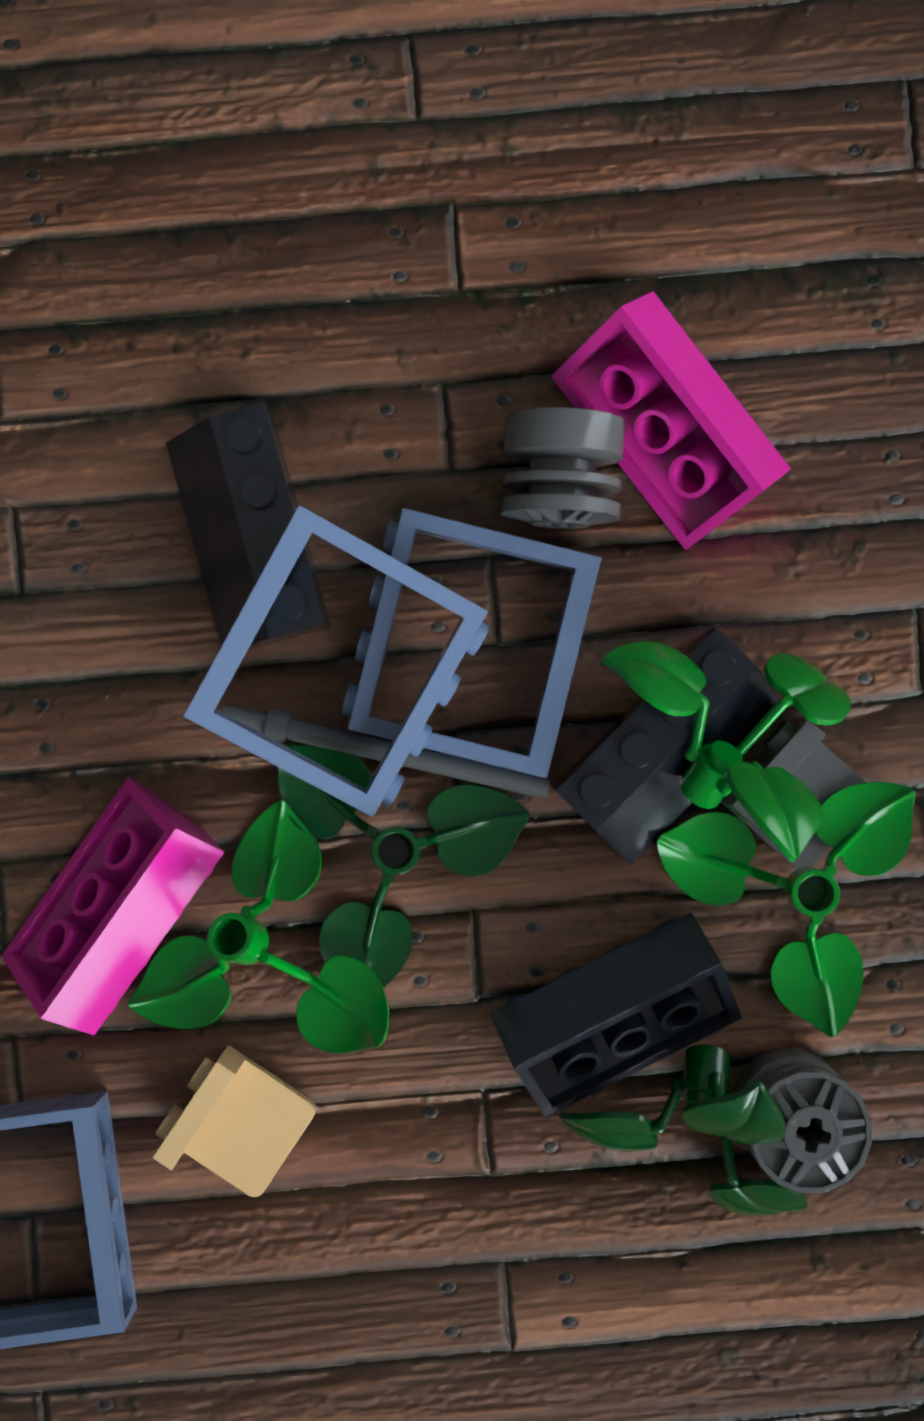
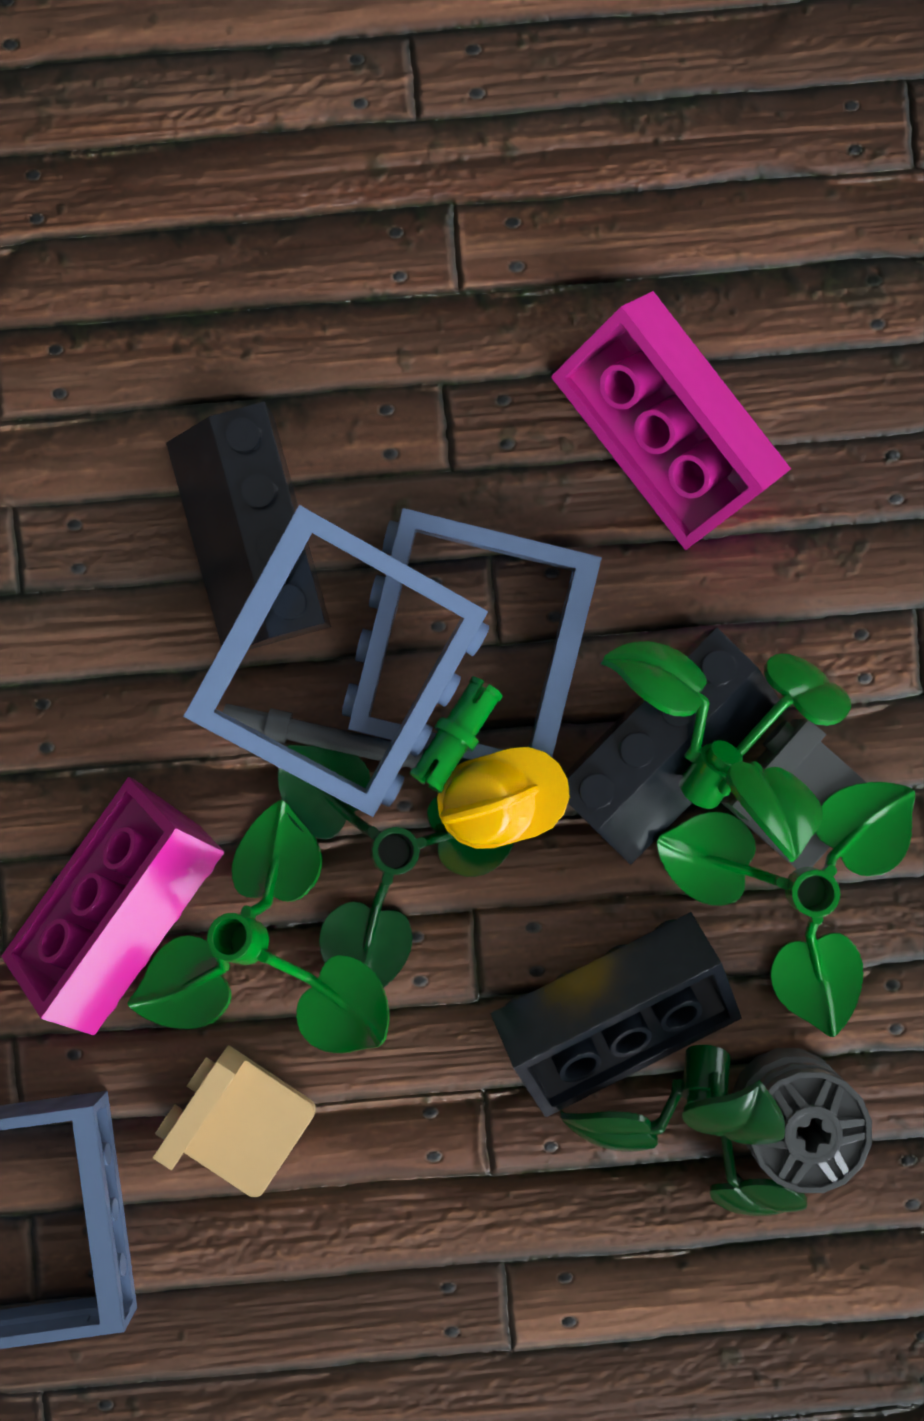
(456, 734): none -> green pin
(503, 797): none -> yellow piece
(562, 461): dark grey wheel -> none

